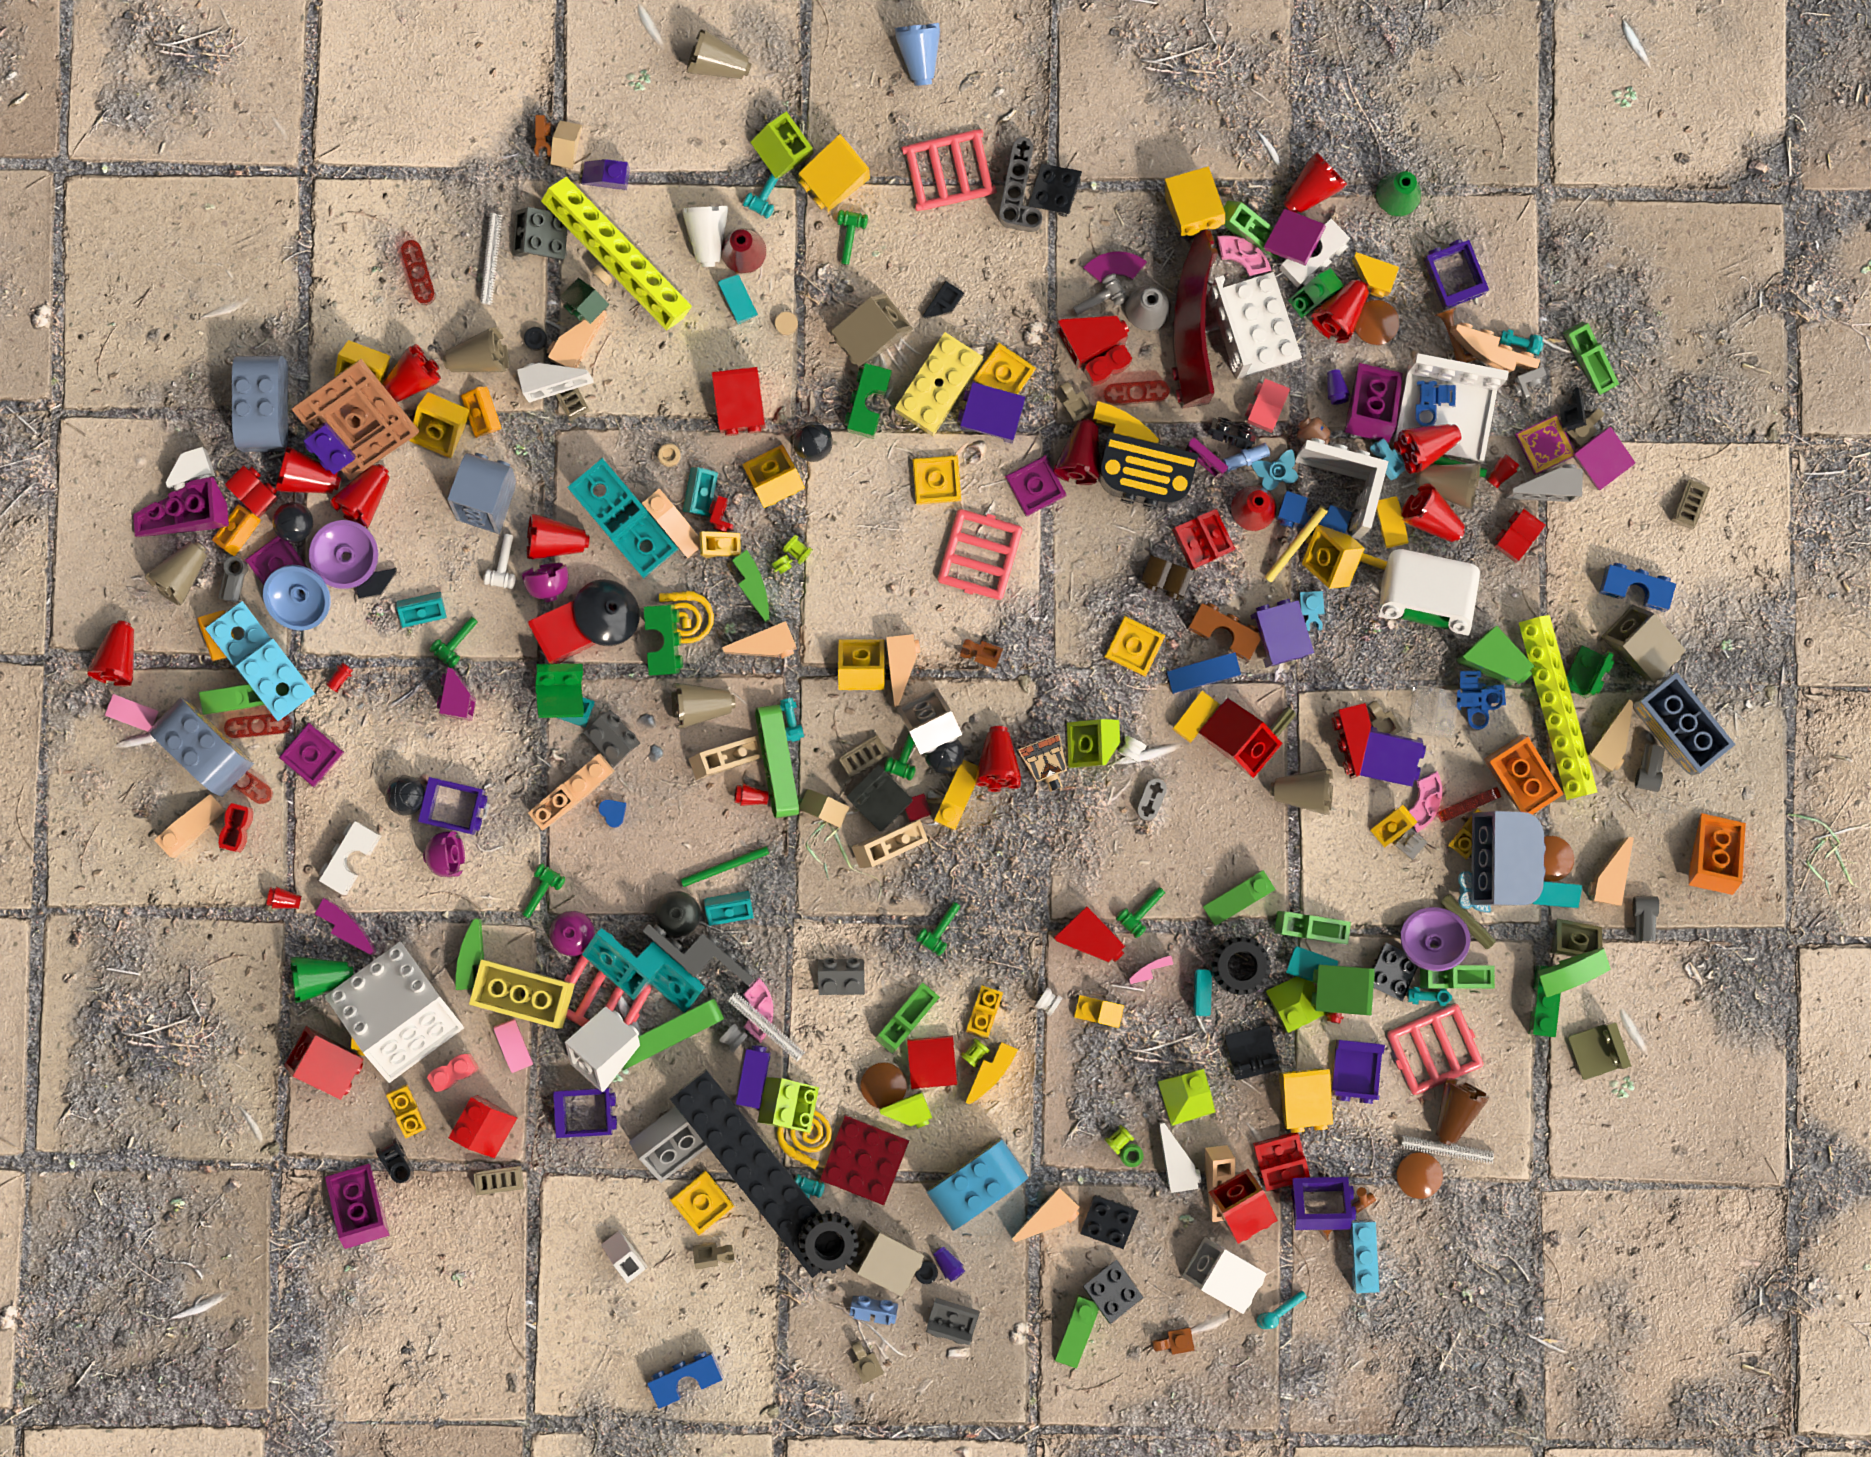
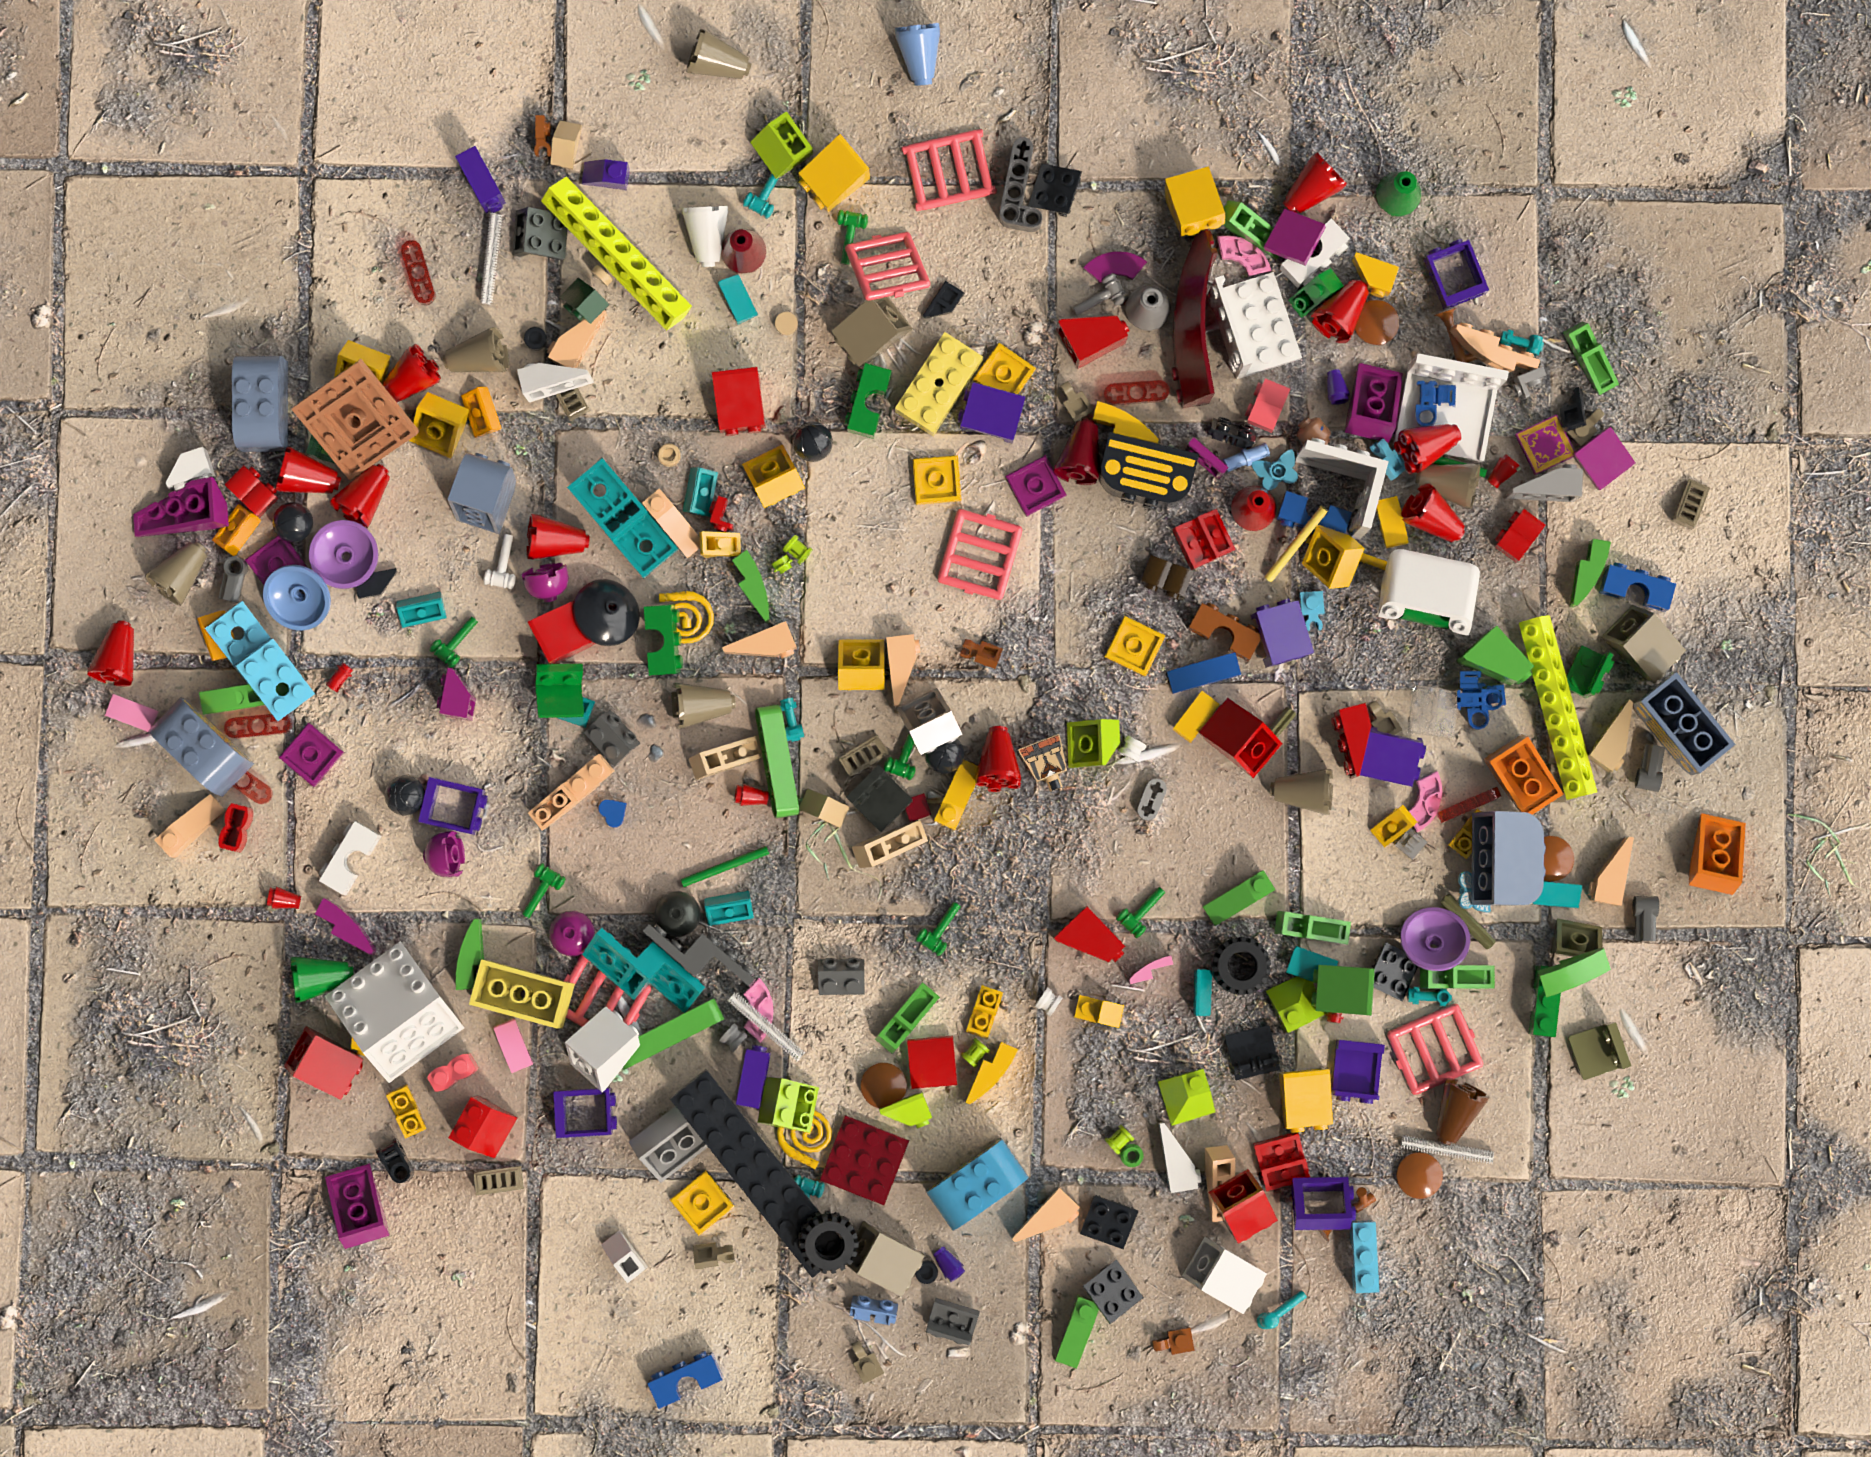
(329, 448): dark purple bracket -> none
(481, 180): none -> dark purple window
(897, 290): none -> coral bar
(1102, 367): red brick -> none
(1589, 570): none -> bright green slope

